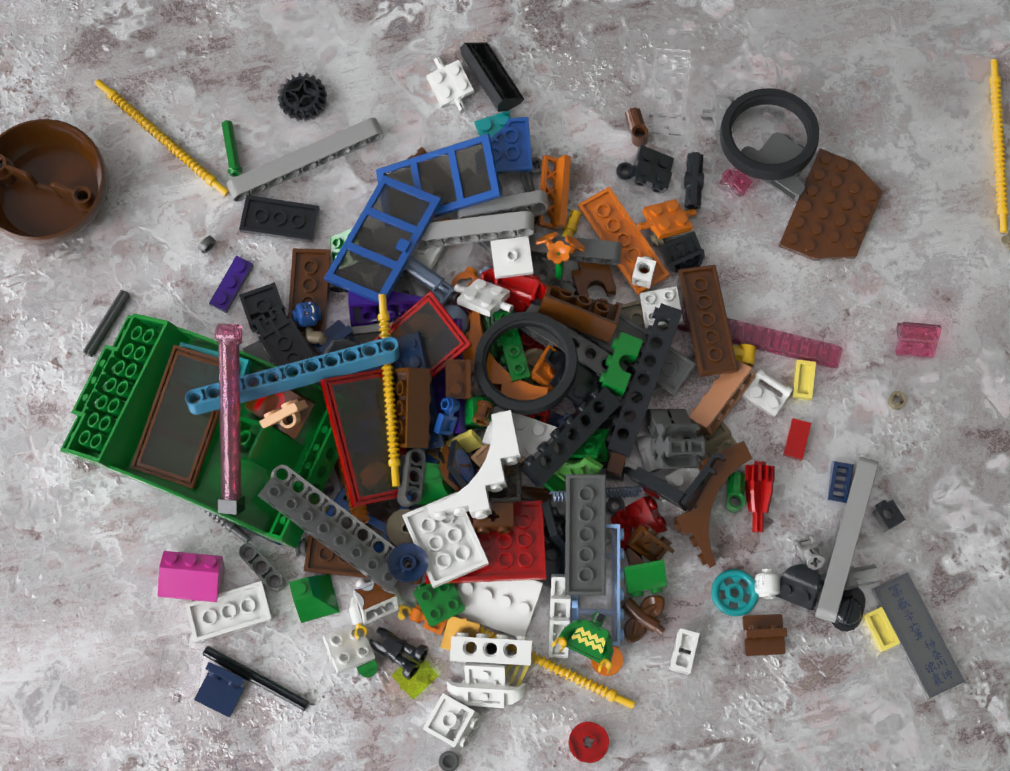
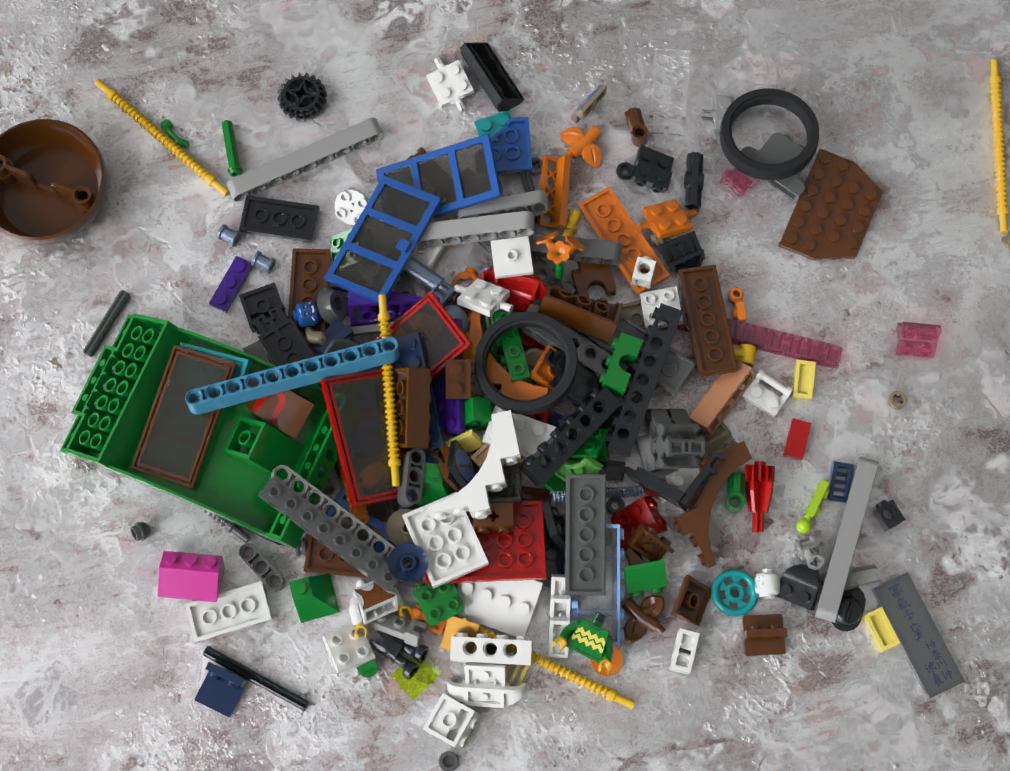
(140, 531): none -> dark grey plate
(166, 125): none -> green piece
(206, 244): dark grey tile -> none
(228, 235): none -> sand blue bush
(229, 338): clear pink piece -> none
(263, 262): none -> sand blue bush
(279, 415): light nougat plate -> none
(332, 304): none -> dark grey piece
(344, 204): none -> white plate
(400, 628): none -> light grey plate
(446, 421): blue plate -> none
(483, 413): reddish brown bush -> none
(583, 144): none -> orange plant
(589, 103): none -> dark tan slope
(593, 731): red plate -> none
(615, 465): reddish brown slope -> none
(691, 601): none -> reddish brown slope
(738, 311): none -> orange plate
(804, 525): none -> lime plate

